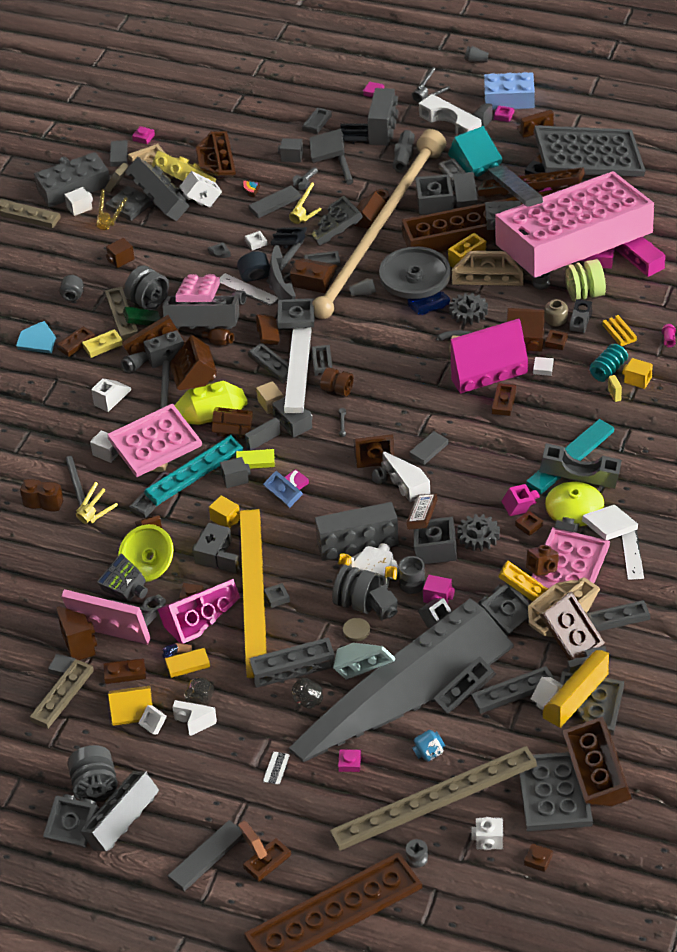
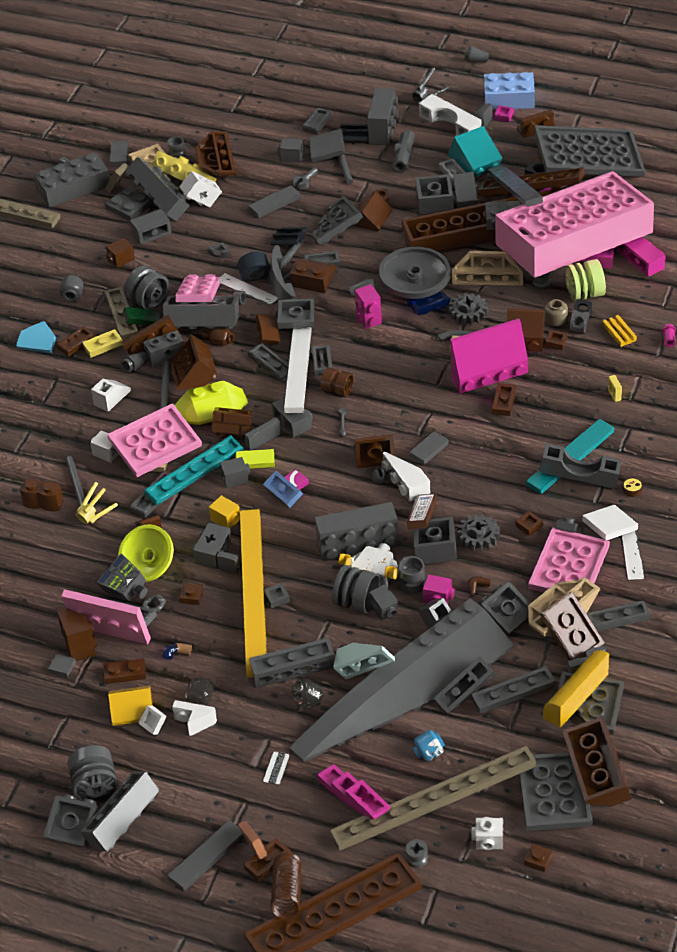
(61, 694): dark tan plate -> none
(78, 201): white brick -> none
(104, 220): clear yellow plant -> none
(143, 135): dark pink plate -> none
(150, 226): none -> dark grey brick
(176, 147): none -> dark grey wheel
(187, 662): yellow tile -> none
(194, 614): dark pink wedge -> none
(251, 187): tile -> none
(255, 240): white tile -> none
(267, 395): tan brick -> none
(286, 894): none -> reddish brown piece
(299, 213): light yellow plant -> none
(349, 760): dark pink plate -> none
(353, 793): none -> dark pink slope
(356, 629): dark tan piece -> none
(368, 306): none -> dark pink brick
(370, 88): dark pink tile -> none
(430, 146): tan piece -> none
(459, 250): yellow brick -> none
(477, 581): none -> reddish brown animal
(519, 499): dark pink brick -> none
(521, 581): yellow tile -> none
(542, 560): reddish brown brick -> none
(543, 366): white tile -> none
(545, 691): white brick -> none
(573, 501): neon yellow dish -> none
(608, 362): teal piece -> none
(632, 487): none -> tile
(637, 373): yellow brick -> none

